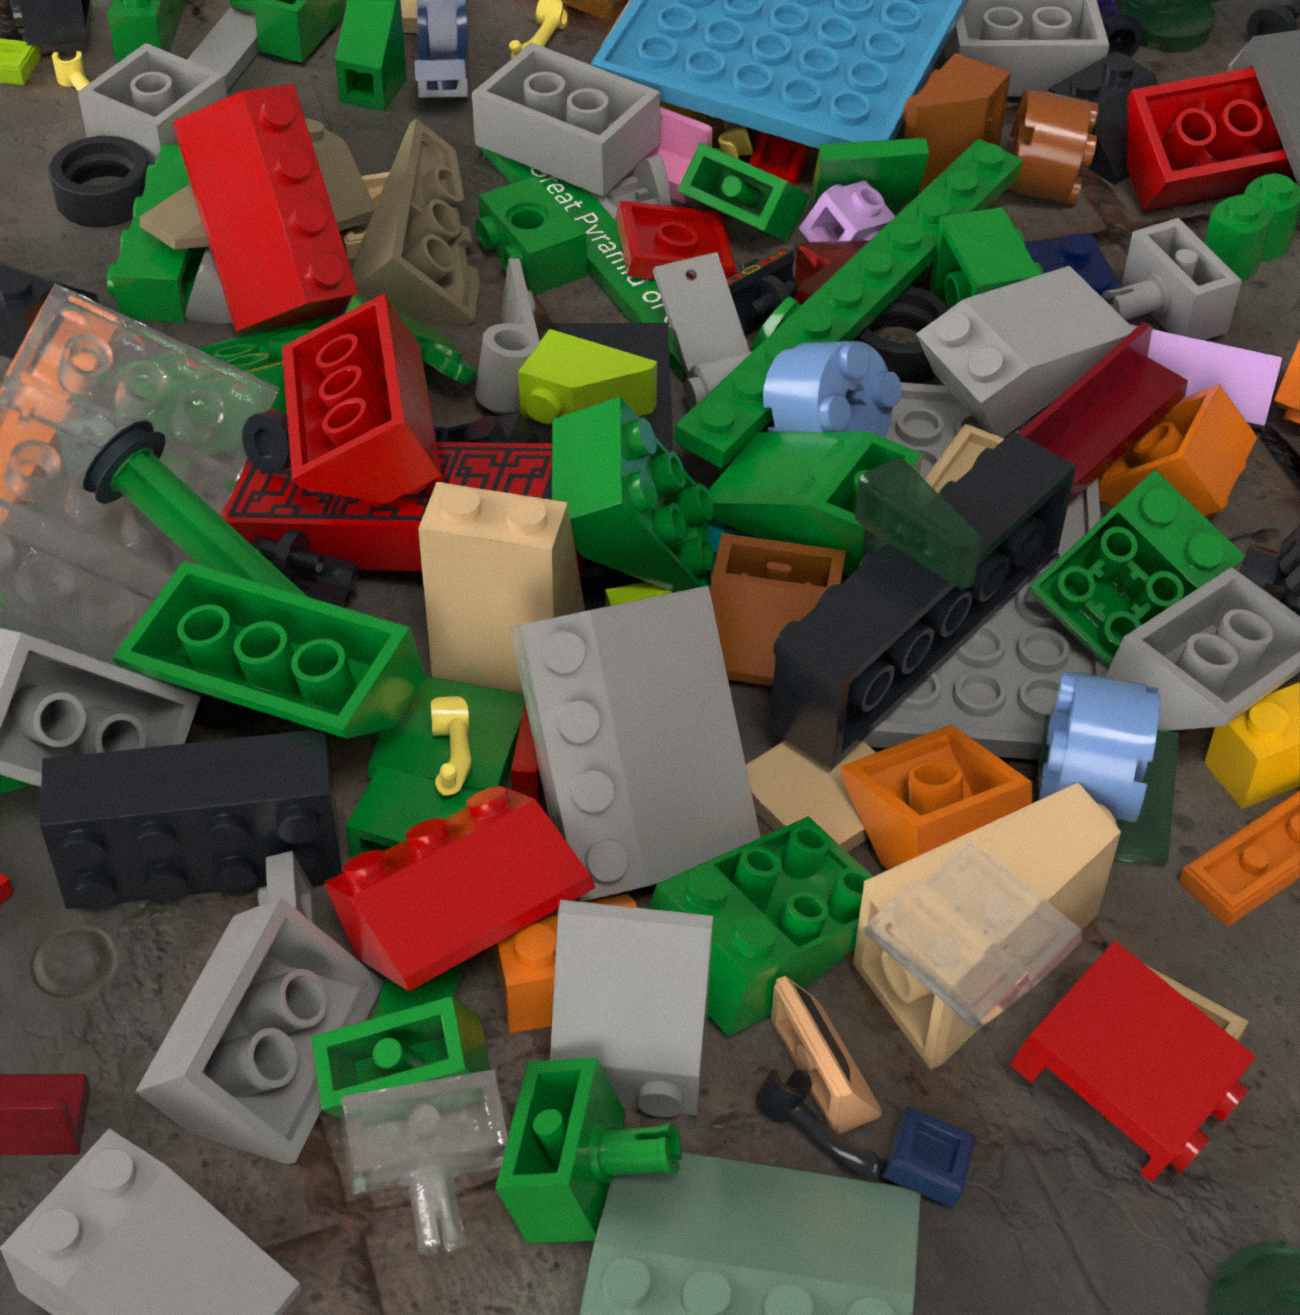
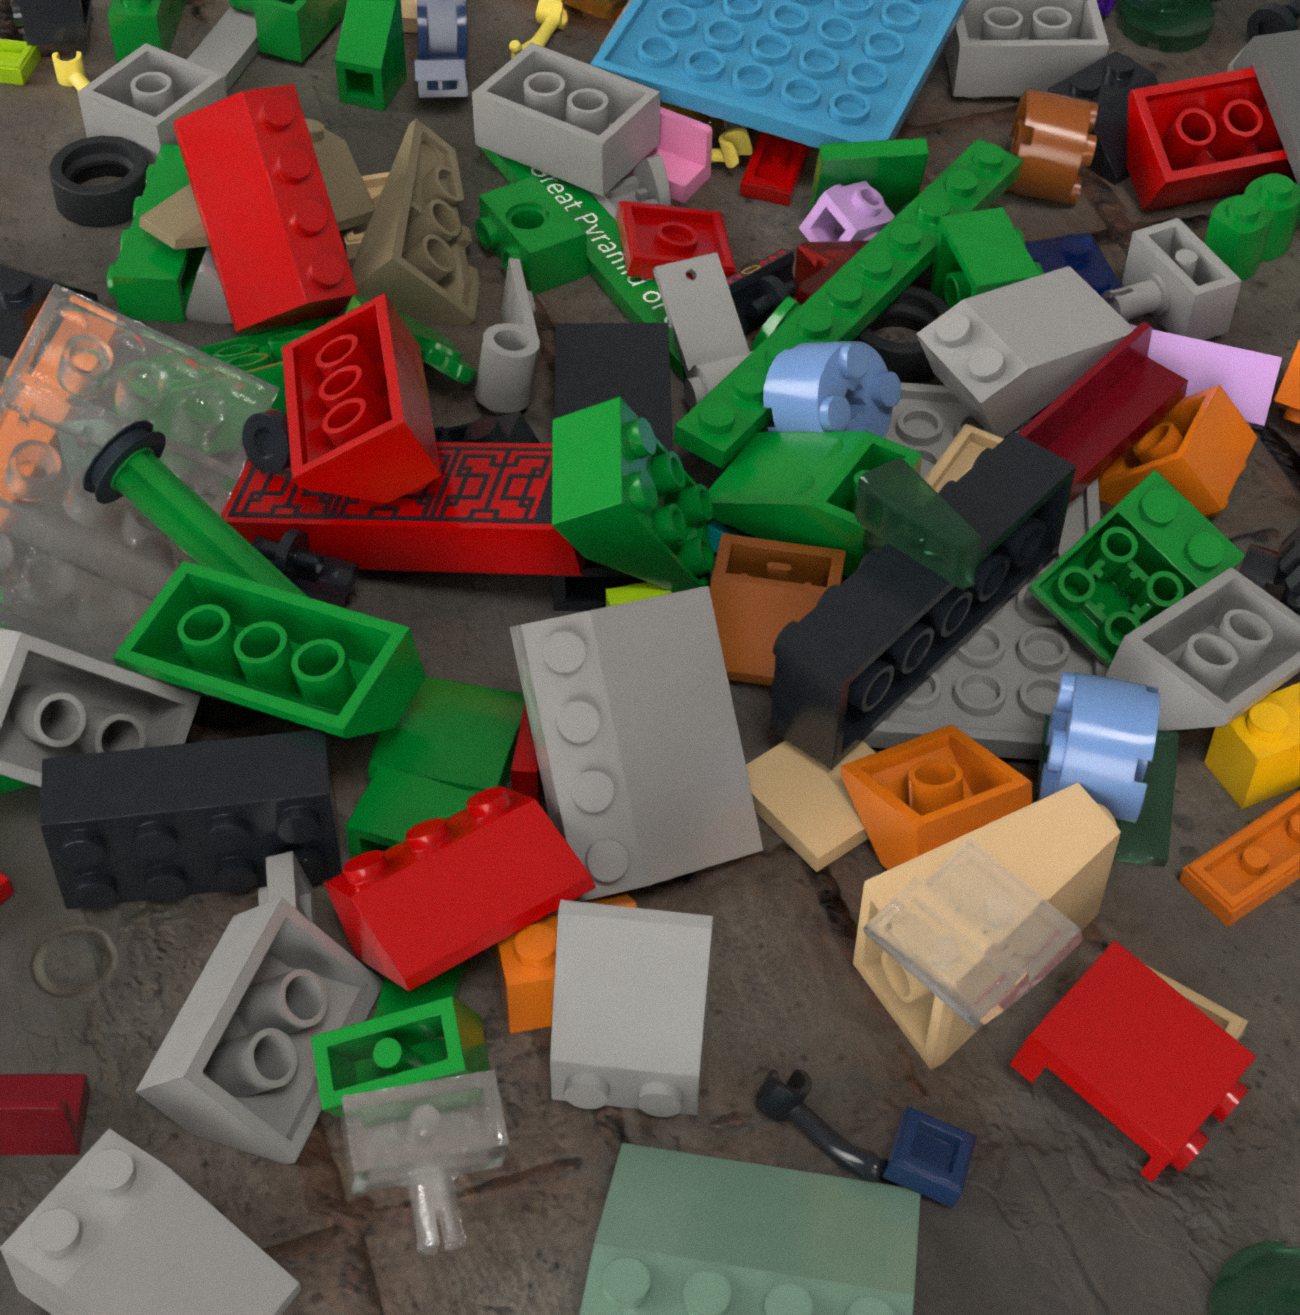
(451, 718): light yellow piece -> none
(491, 567): tan slope -> none
(569, 1149): green brick -> none
(578, 373): lime slope -> none
(743, 192): green brick -> none
(777, 912): green slope -> none
(819, 1051): light nougat slope -> none
(956, 109): dark orange slope -> none
(1122, 29): black cone -> none

